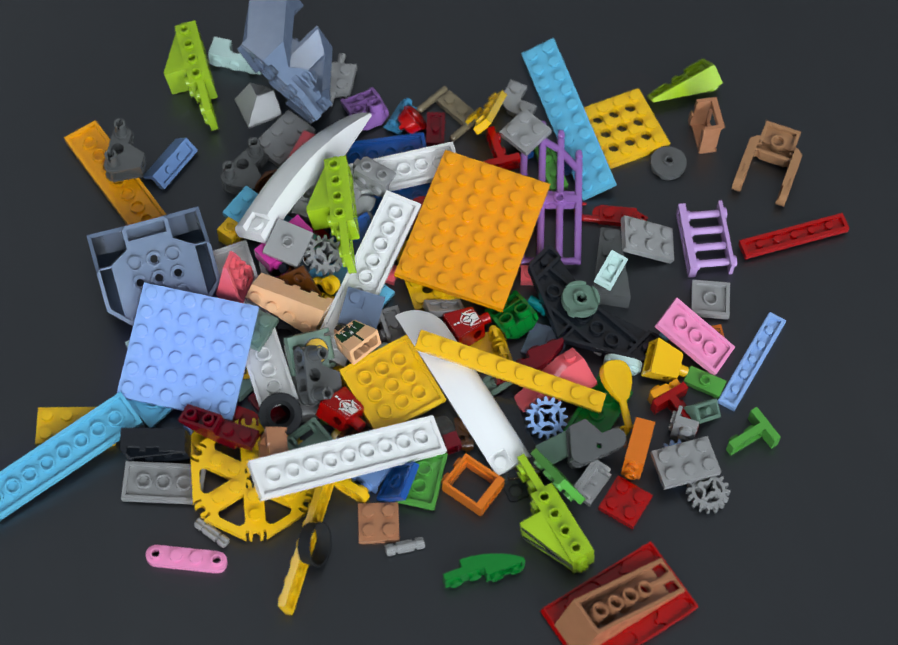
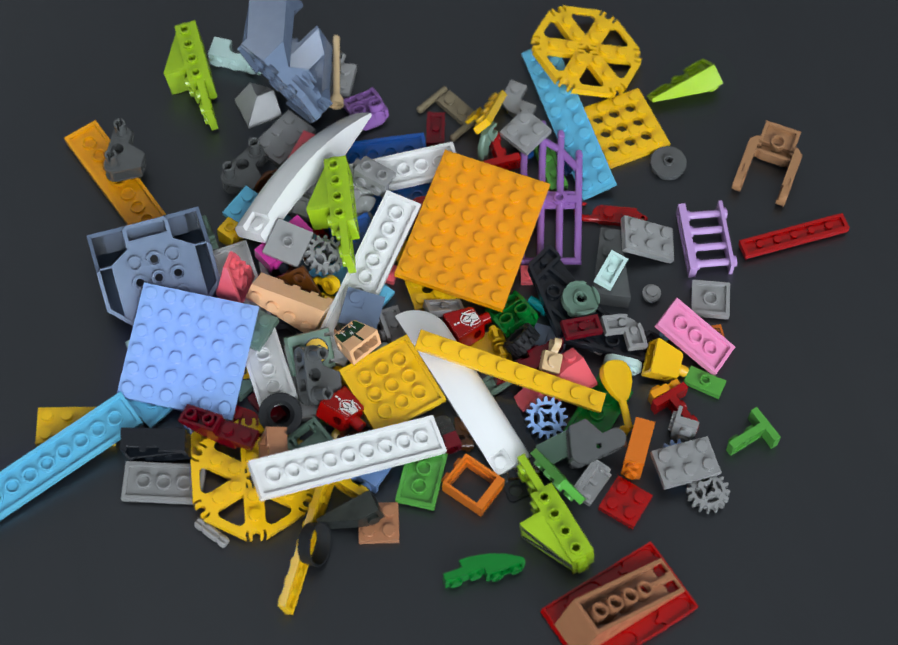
(171, 162): medium blue panel -> none
(186, 559): bright pink plate -> none
(211, 236): none -> sand green piece
(336, 97): none -> tan piece
(358, 512): none -> pearl dark grey slope
(393, 123): dark azure hinge -> none
(398, 483): blue tile -> none
(405, 546): light grey axle -> none
(411, 120): red piece -> none
(486, 137): none -> sand green piece
(521, 340): none -> black tyre
(550, 358): none -> tan plate
(581, 327): none -> dark red plate
(594, 60): none -> yellow plate
(631, 330): none -> light grey plate
(651, 293): none -> light grey plate
(704, 410): sand green slope -> none
(705, 134): nougat piece -> none
(751, 361): light blue tile -> none

